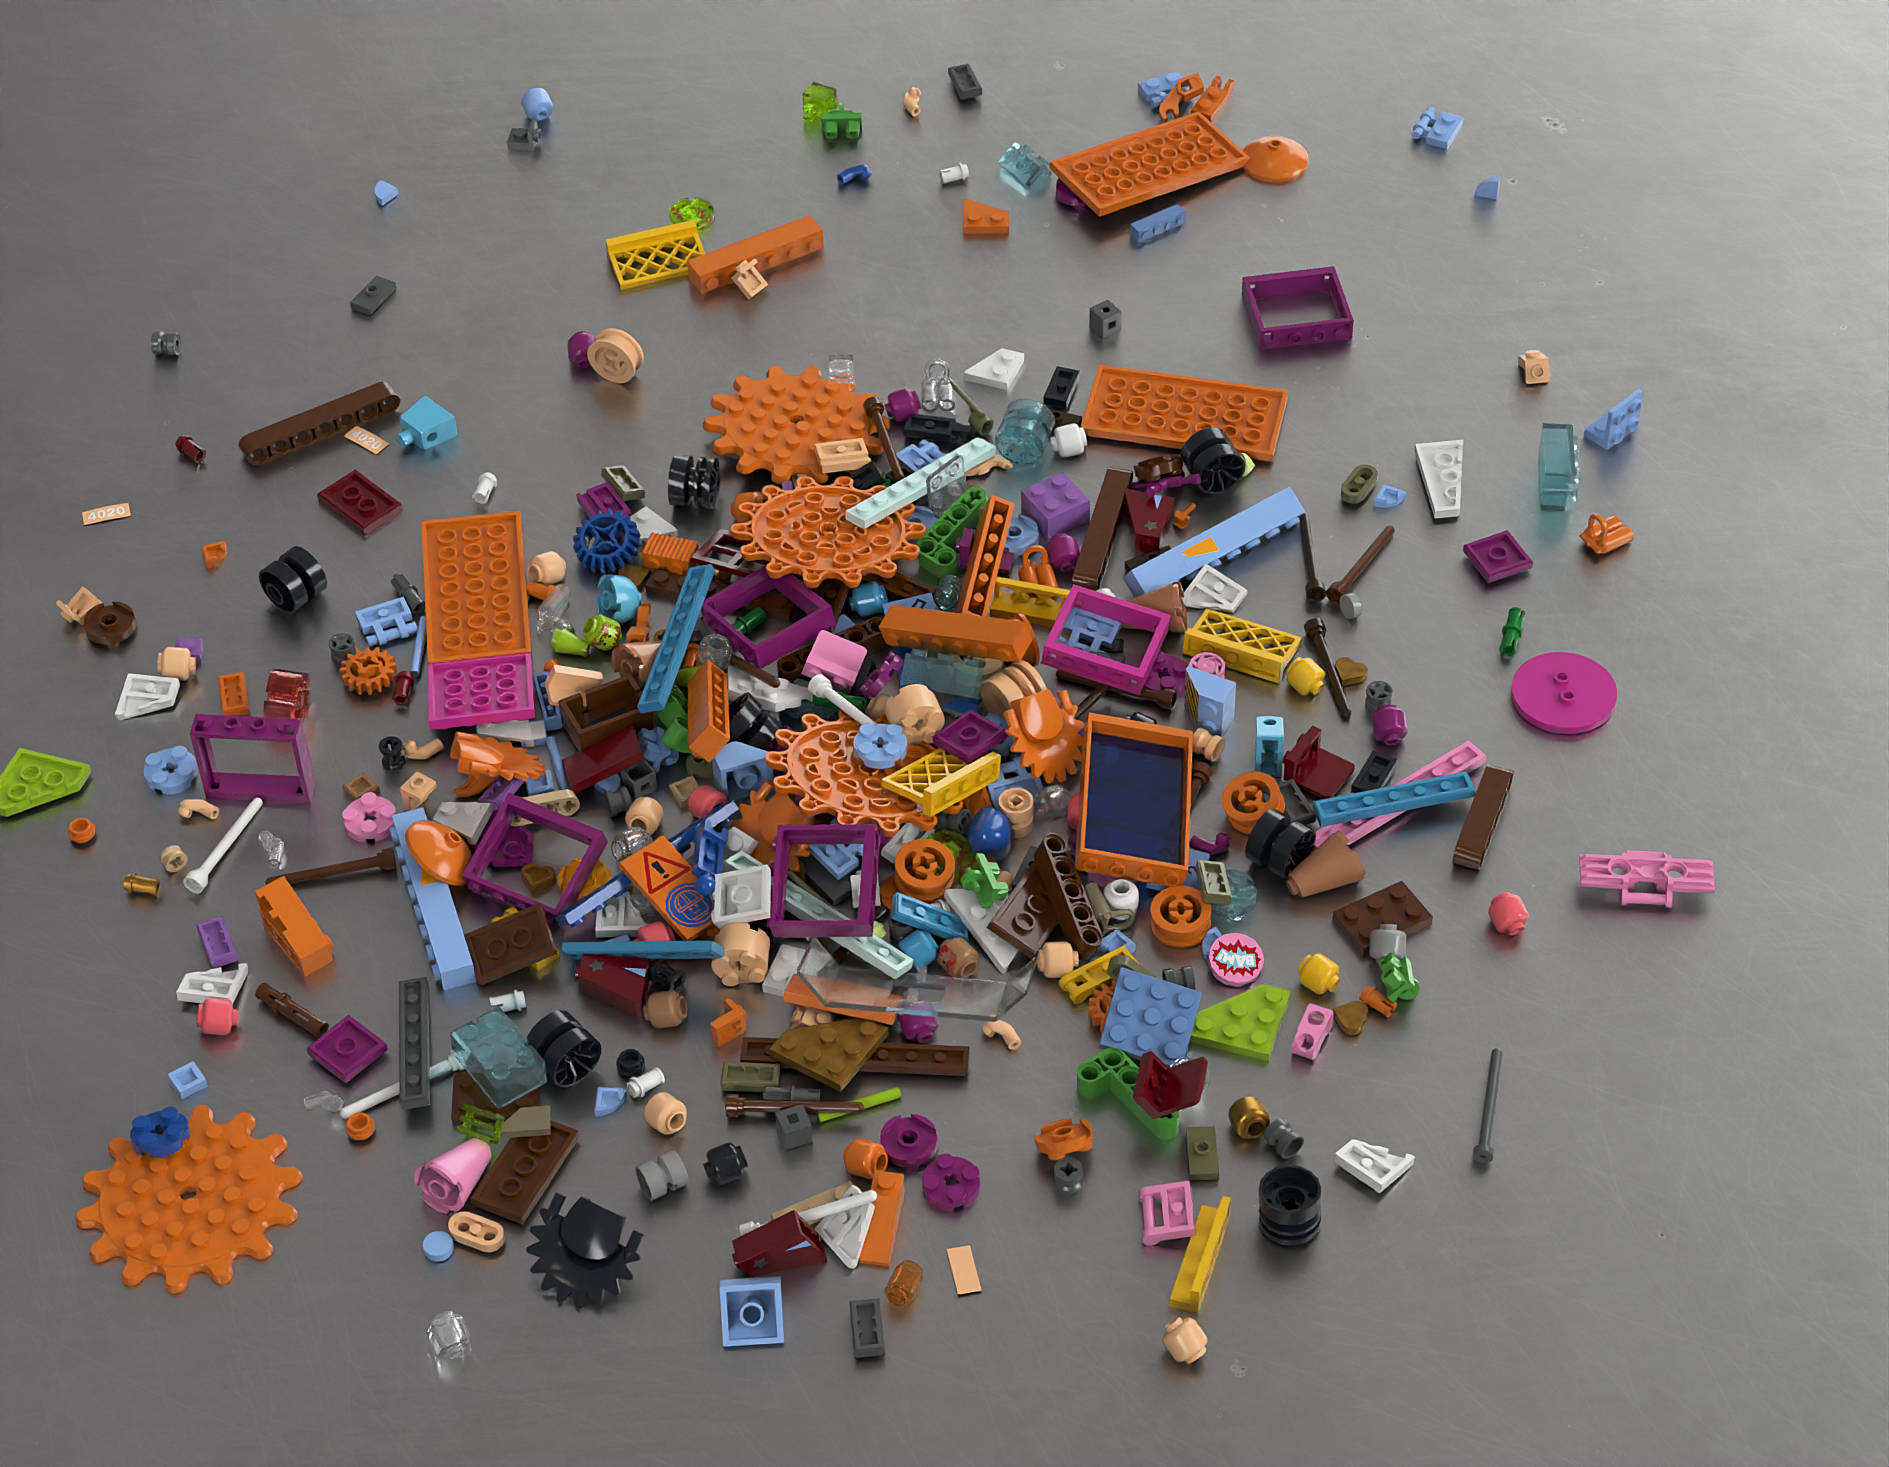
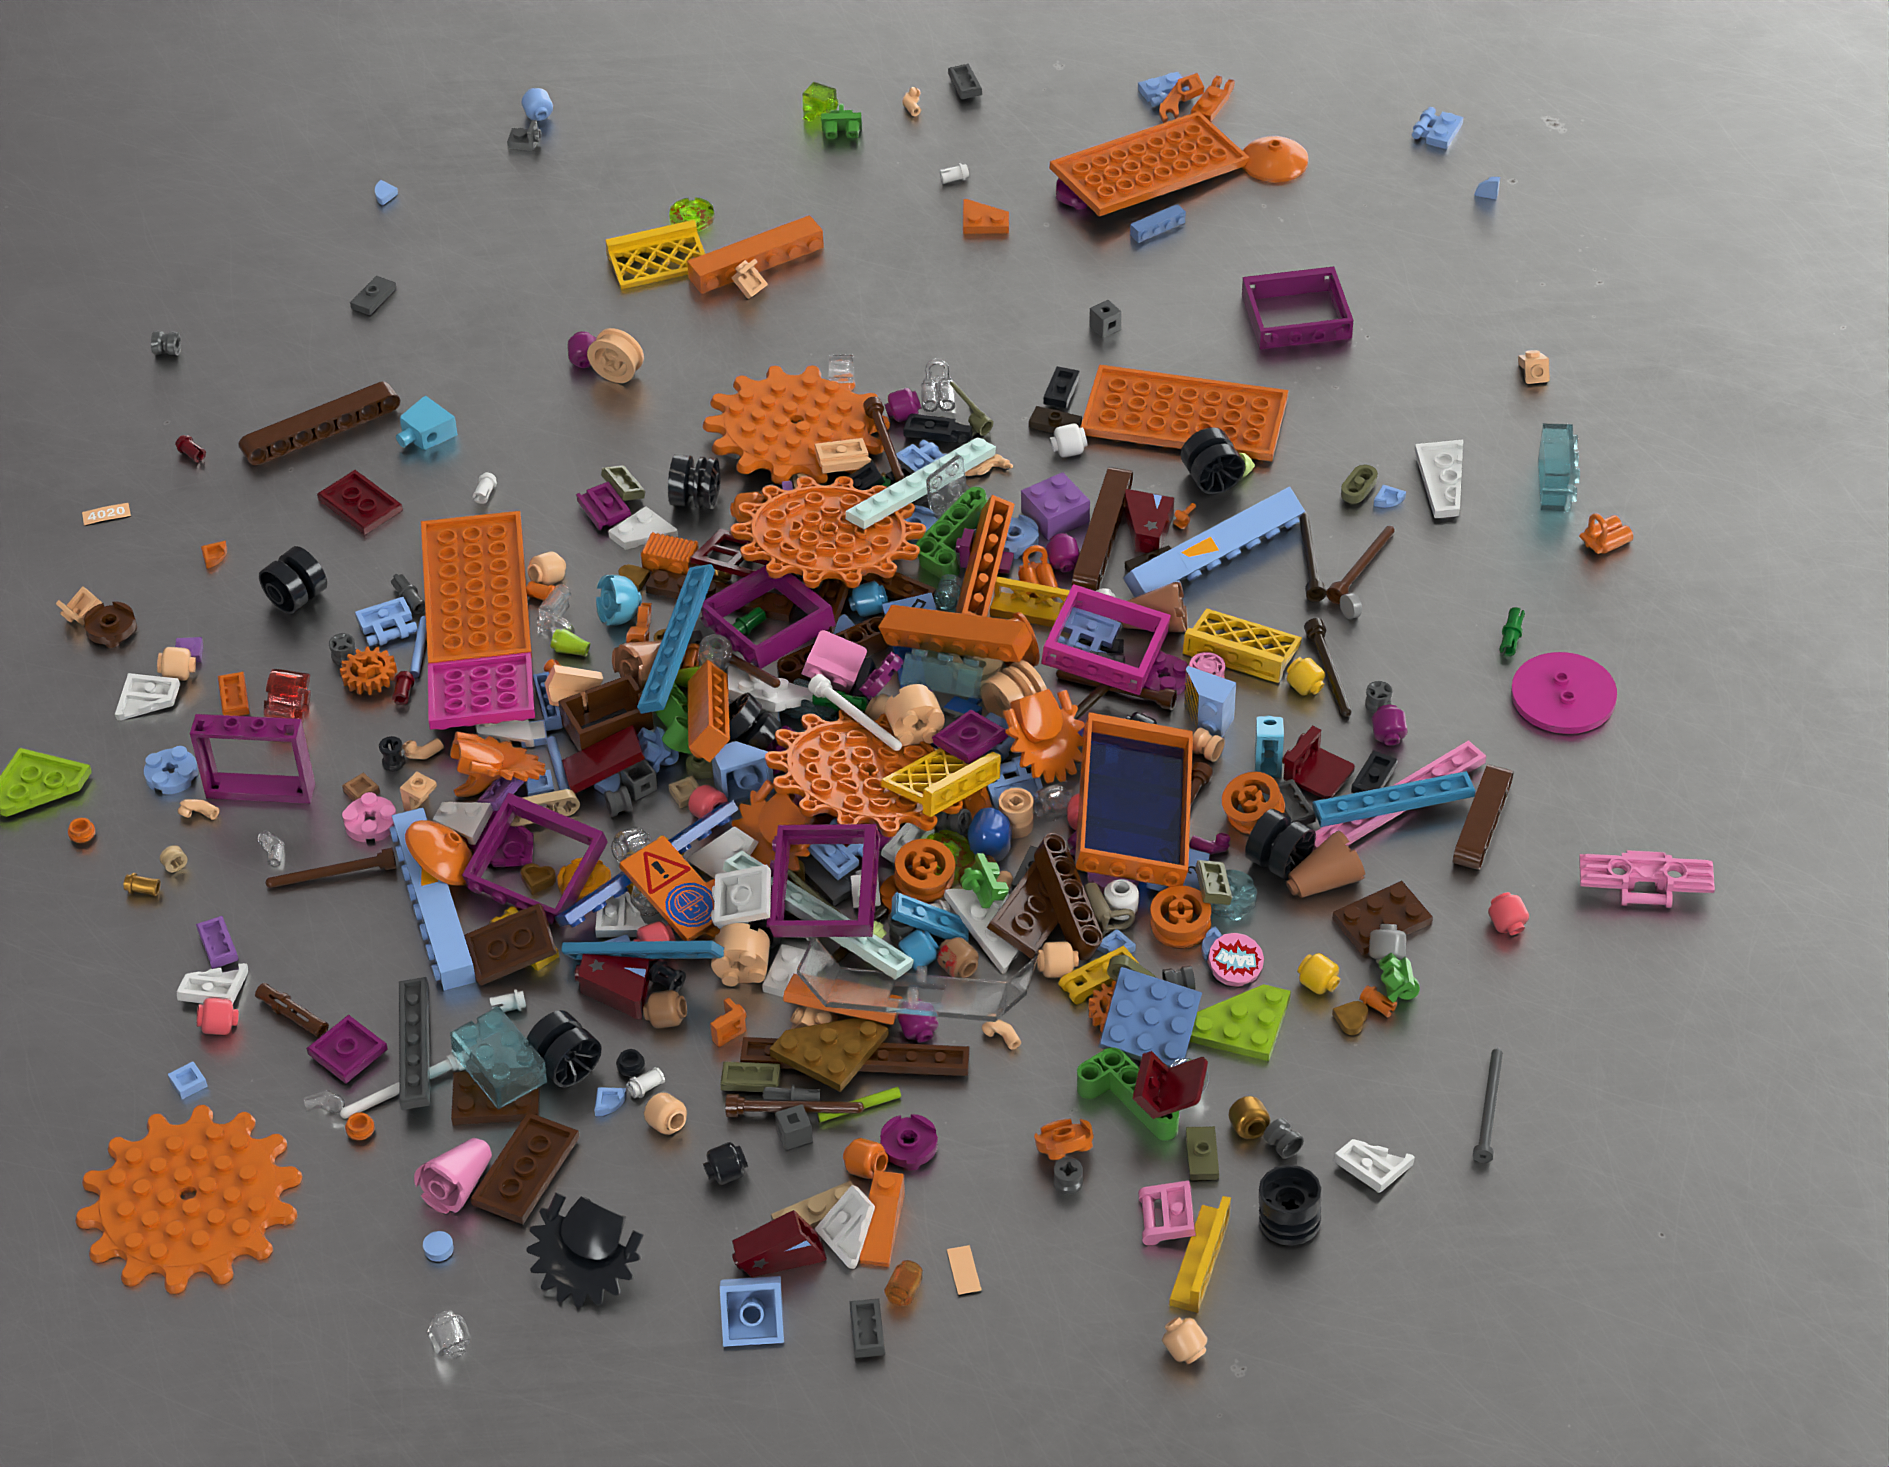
(146, 1130): blue plate -> none
(198, 879): white piece -> none
(293, 927): orange wedge -> none
(366, 439): light nougat sticker -> none
(469, 1120): clear neon green tile -> none
(478, 1231): light nougat plate -> none
(528, 1122): dark tan tile -> none
(602, 632): lime head -> none
(606, 554): blue gear -> none
(644, 813): light nougat head -> none
(661, 1175): light grey wheel -> none
(708, 856): blue plate -> none
(824, 1210): white piece -> none
(852, 172): blue arm -> none
(871, 735): light blue plate -> none
(951, 1168): magenta plate -> none
(997, 369): white wing -> none
(1023, 164): clear light blue bracket -> none
(1024, 431): clear light blue wheel -> none
(1154, 467): reddish brown plate -> none
(1157, 486): magenta piece -> none
(1213, 591): white wing -> none
(1312, 1031): bright pink leg -> none
(1350, 671): pearl gold tile -> none
(1497, 556): magenta plate -> none
(1616, 422): light blue bracket -> none

